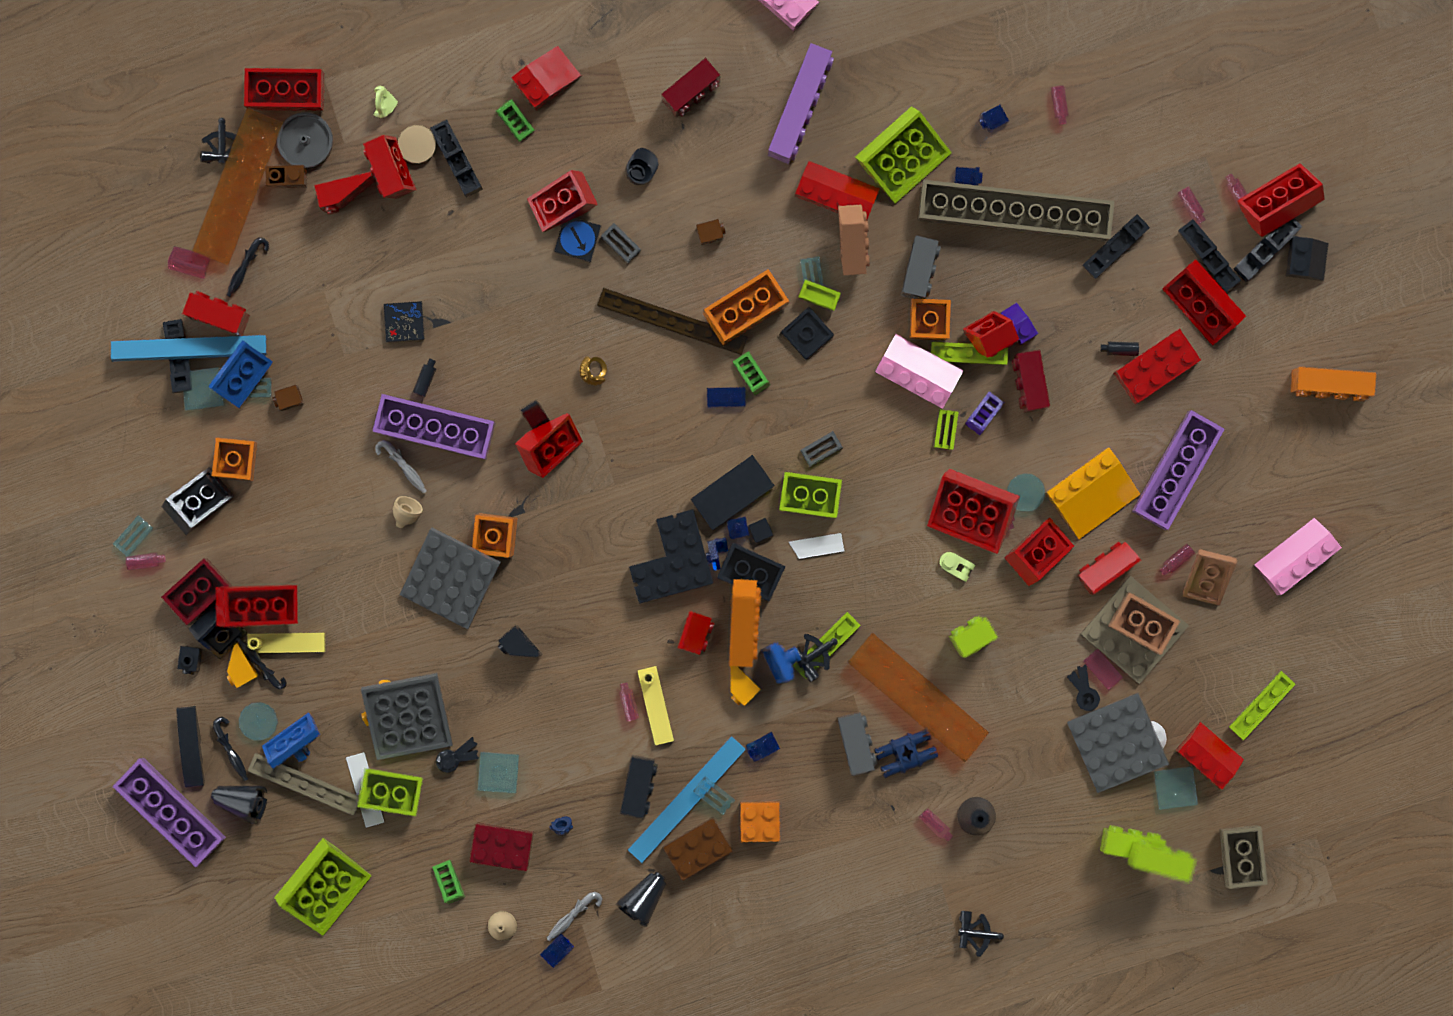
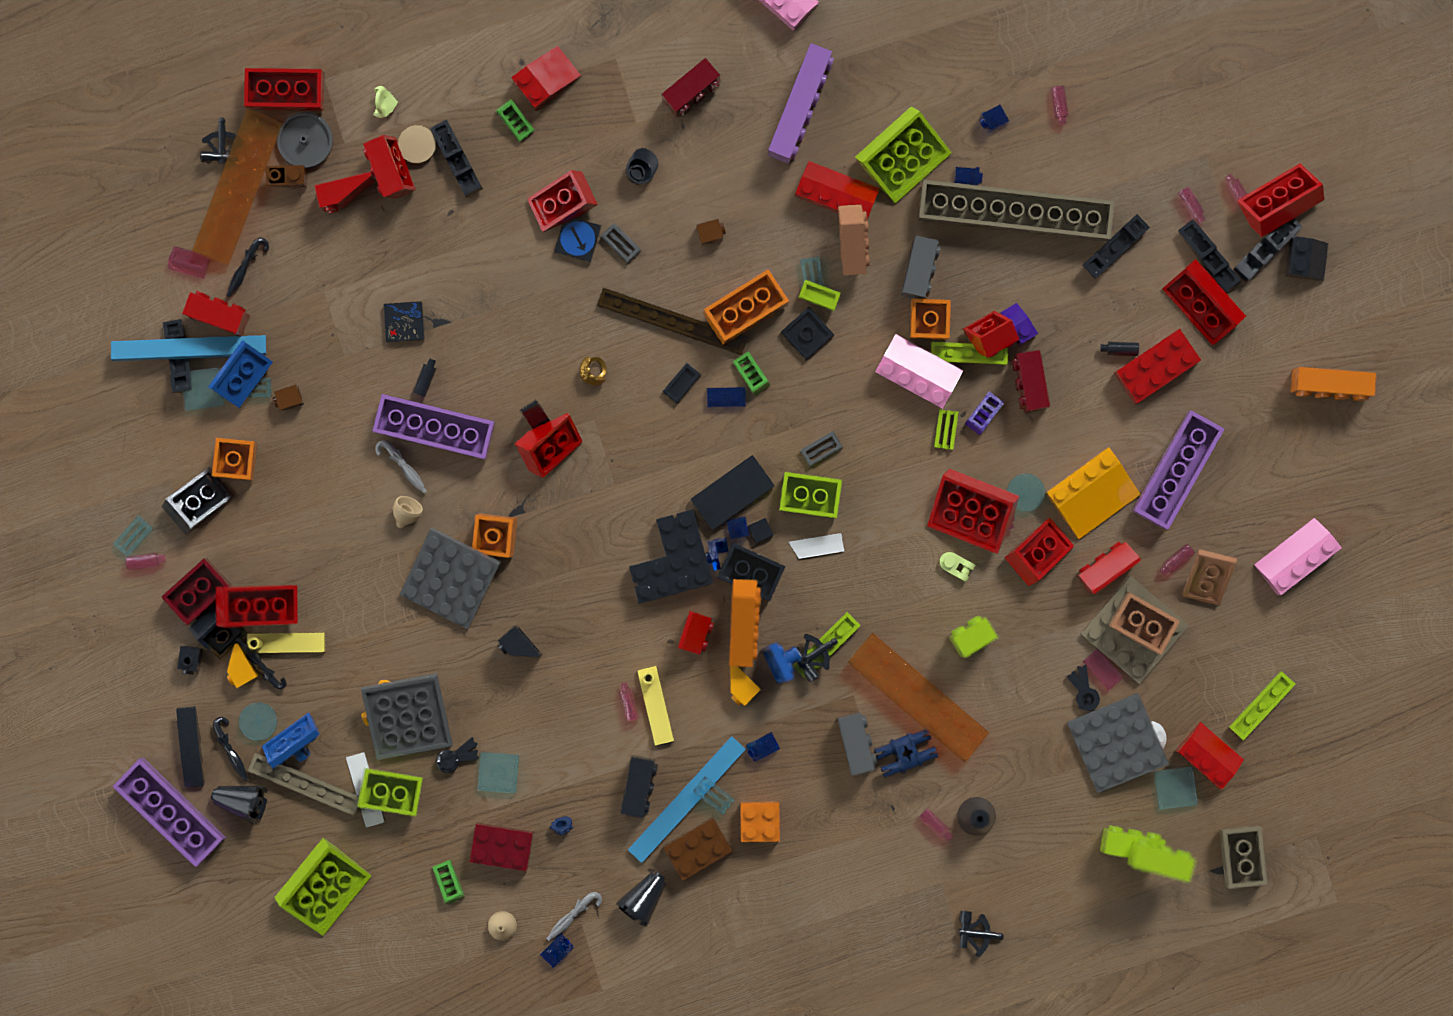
(681, 383): none -> black tile

